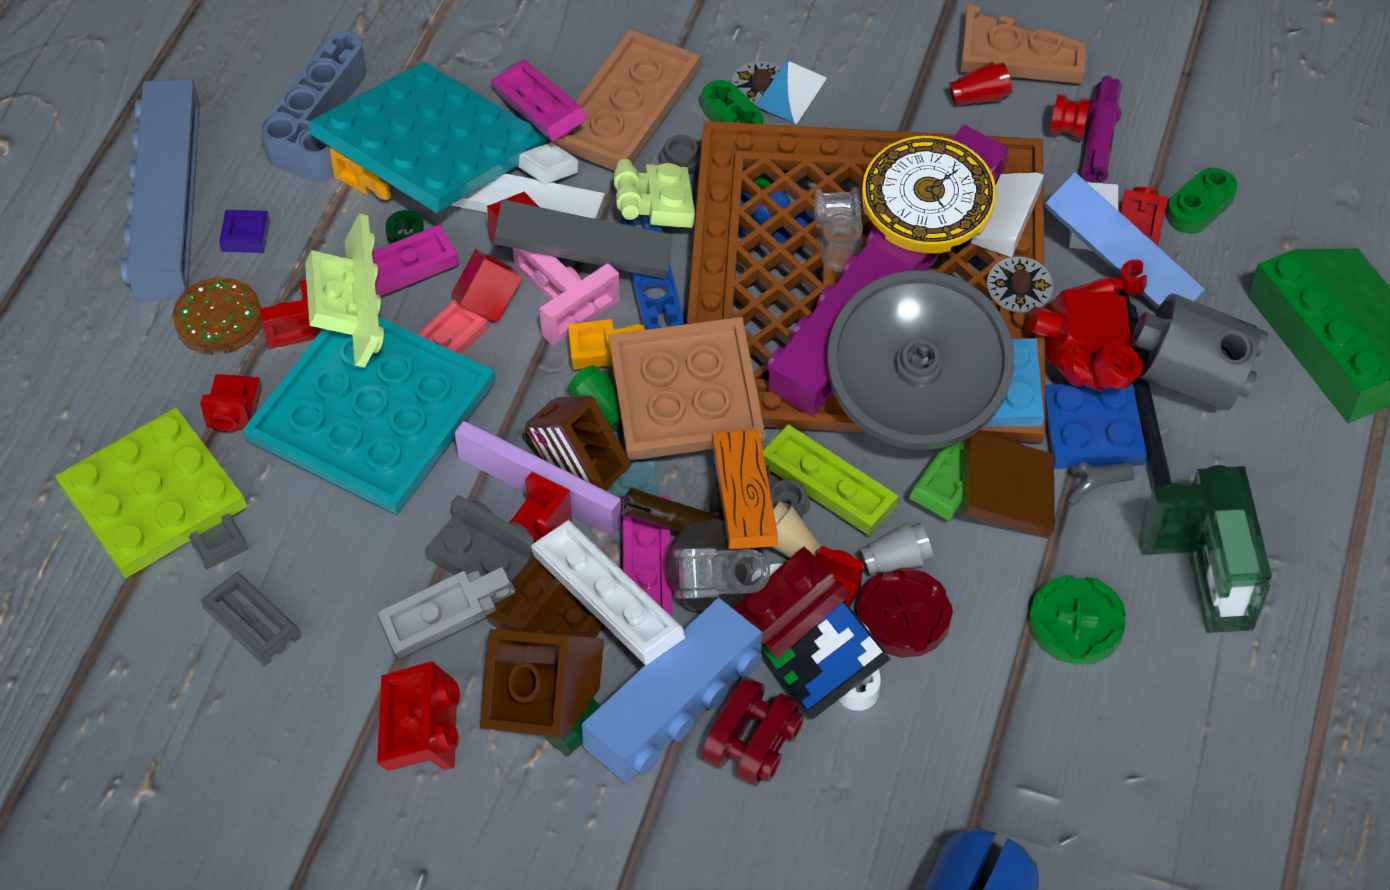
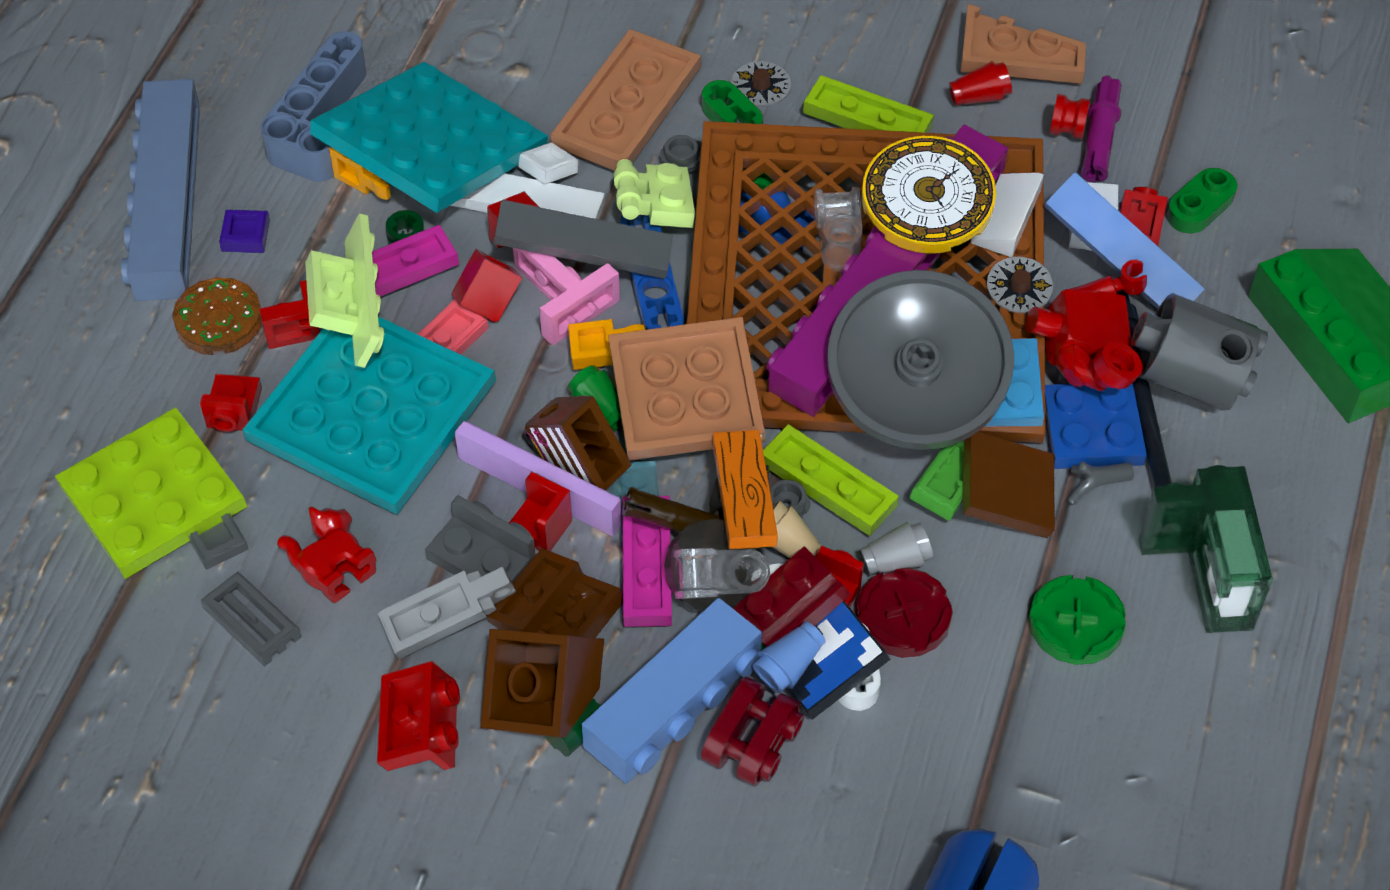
(332, 555): none -> red animal
(538, 100): dark pink plate -> none
(608, 592): white tile -> none
(788, 657): none -> medium blue cone
(791, 92): sticker -> none
(861, 109): none -> lime plate

